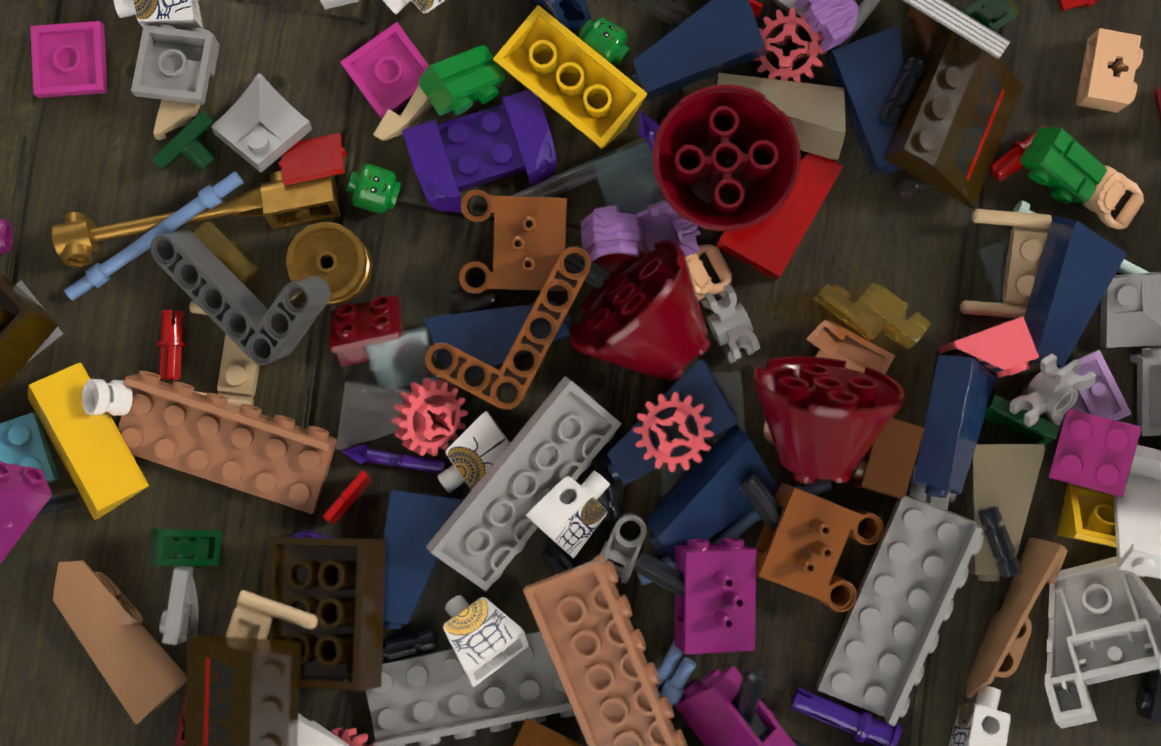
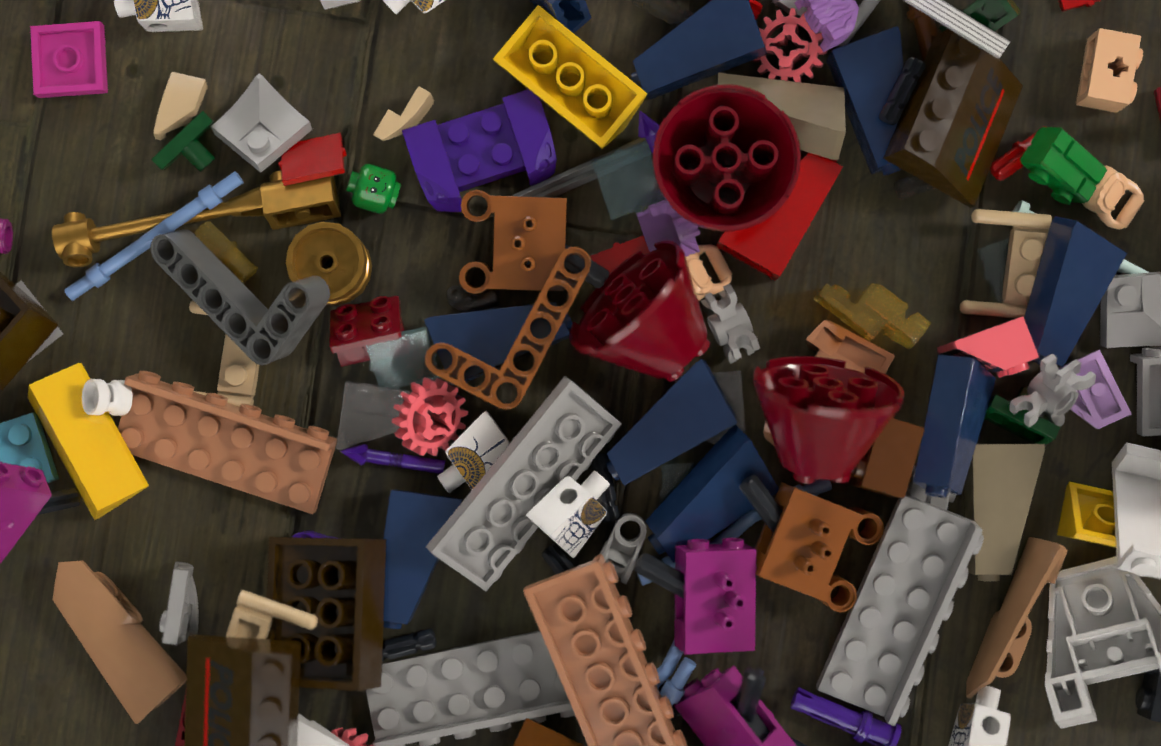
(171, 345): red axle -> none
(175, 63): light grey plate -> none
(185, 547): dark green tile -> none
(348, 497): red piece -> none
(387, 70): dark pink plate -> none
(462, 80): green brick -> none
(482, 637): white torso -> none
(606, 39): green head -> none
(611, 232): medium lavender hair -> none
(667, 447): coral gear -> none
(999, 541): black axle -> none
(1095, 452): dark pink plate -> none

